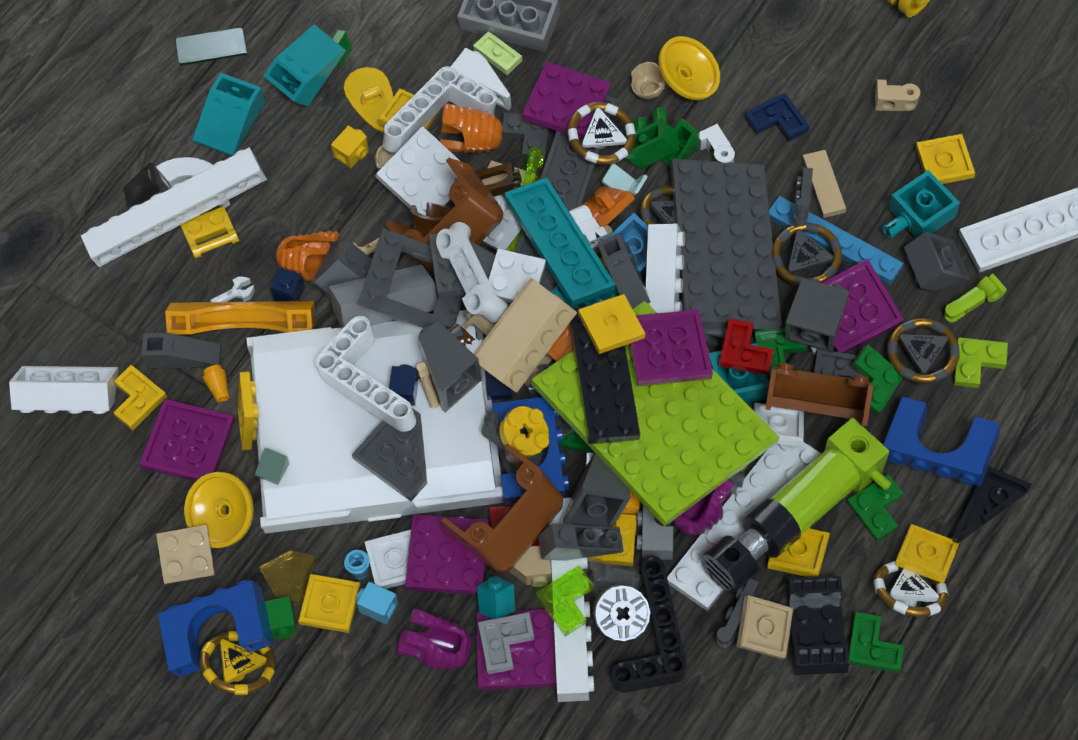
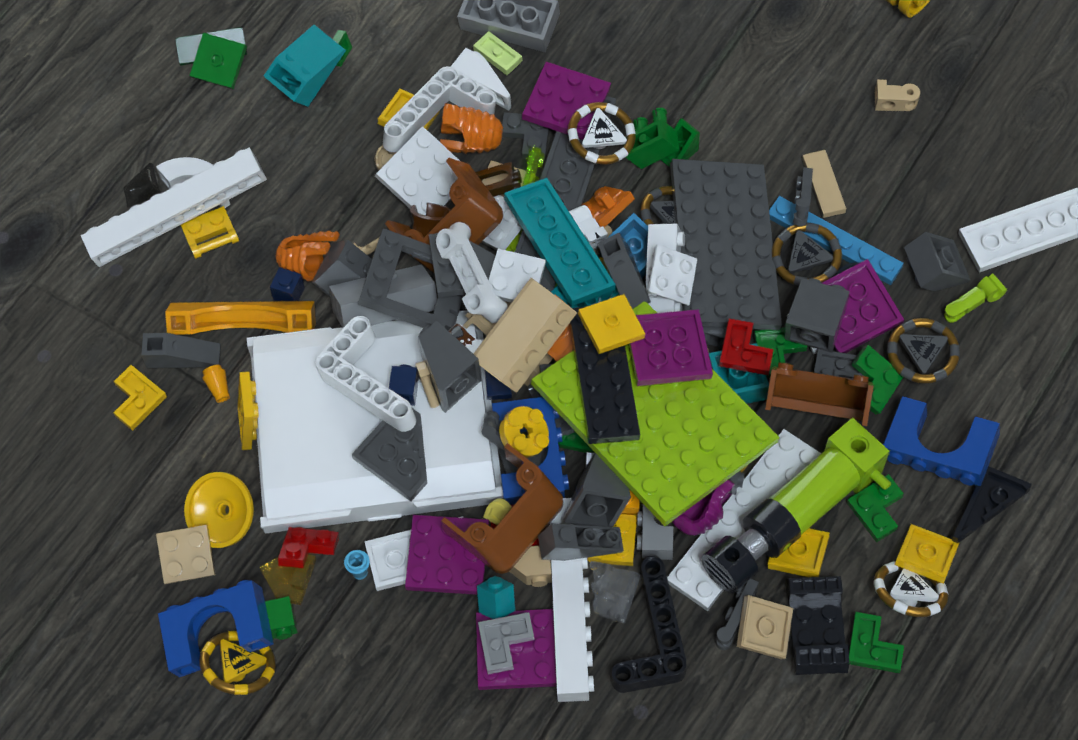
(63, 389): white slope -> none
(187, 441): magenta plate -> none
(218, 60): none -> green plate
(228, 114): teal slope -> none
(236, 291): white bar -> none
(272, 466): sand green slope -> none
(302, 541): none -> red plate
(329, 603): yellow plate -> none
(350, 146): yellow brick -> none
(368, 94): yellow shield -> none
(376, 602): medium azure brick -> none
(440, 646): magenta hair -> none
(497, 510): none -> light yellow tile
(560, 596): clear neon green plate -> none
(605, 612): wheel -> none
(619, 179): light aqua bracket -> none
(647, 81): tan hair -> none
(671, 275): none -> white hinge
(689, 68): yellow dish -> none
(716, 144): white leg -> none
(780, 112): dark blue plate -> none
(784, 422): white plate -> none
(921, 207): teal brick -> none
(946, 158): yellow plate -> none
(975, 354): lime plate -> none

